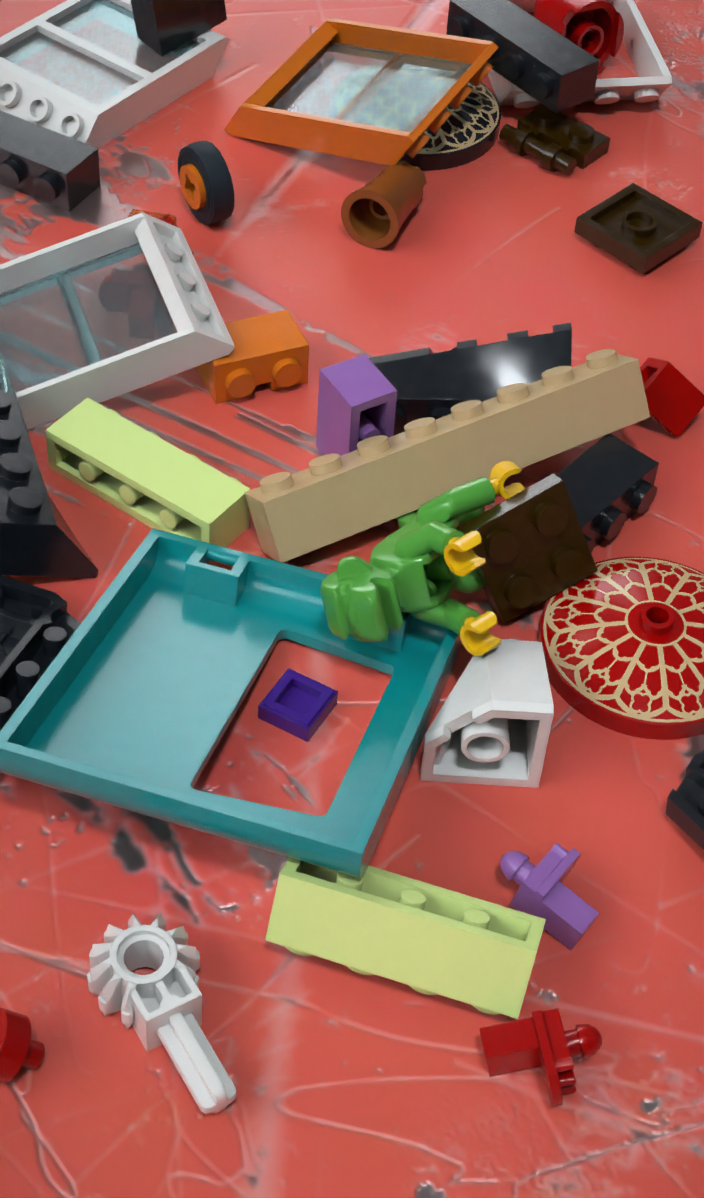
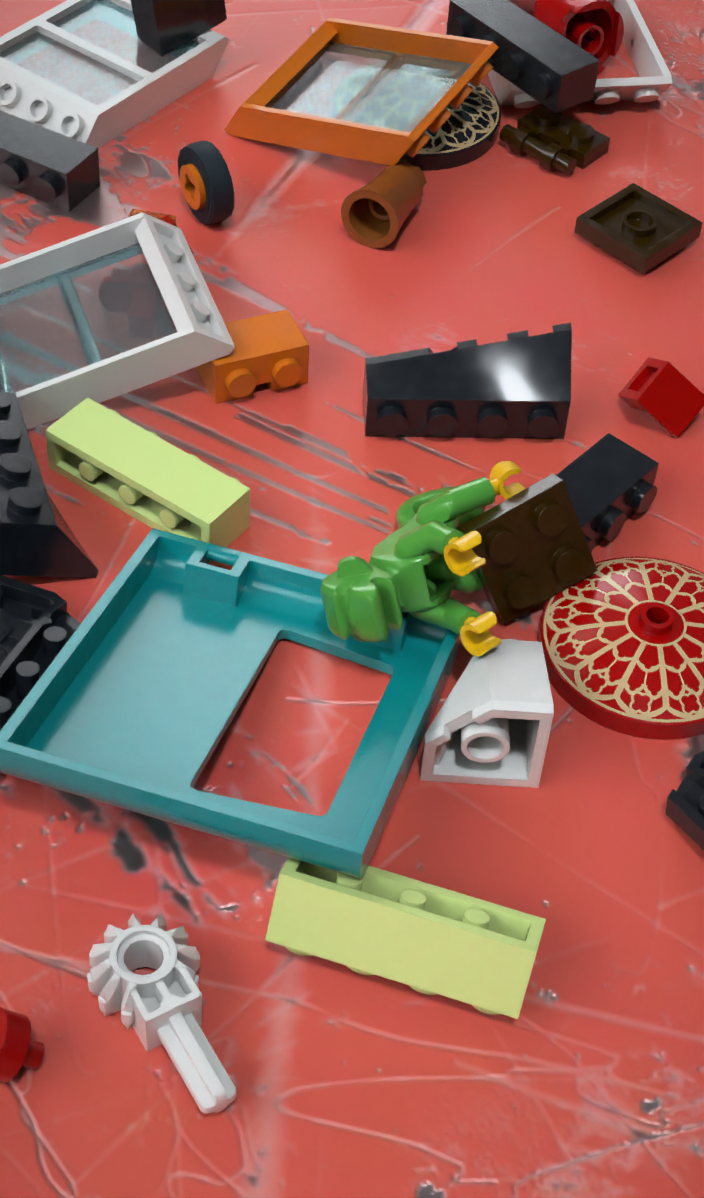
(297, 704): dark purple tile -> none
(353, 405): medium lavender brick -> none
(433, 456): tan brick -> none
(538, 1043): red piece -> none
(545, 895): medium lavender piece -> none

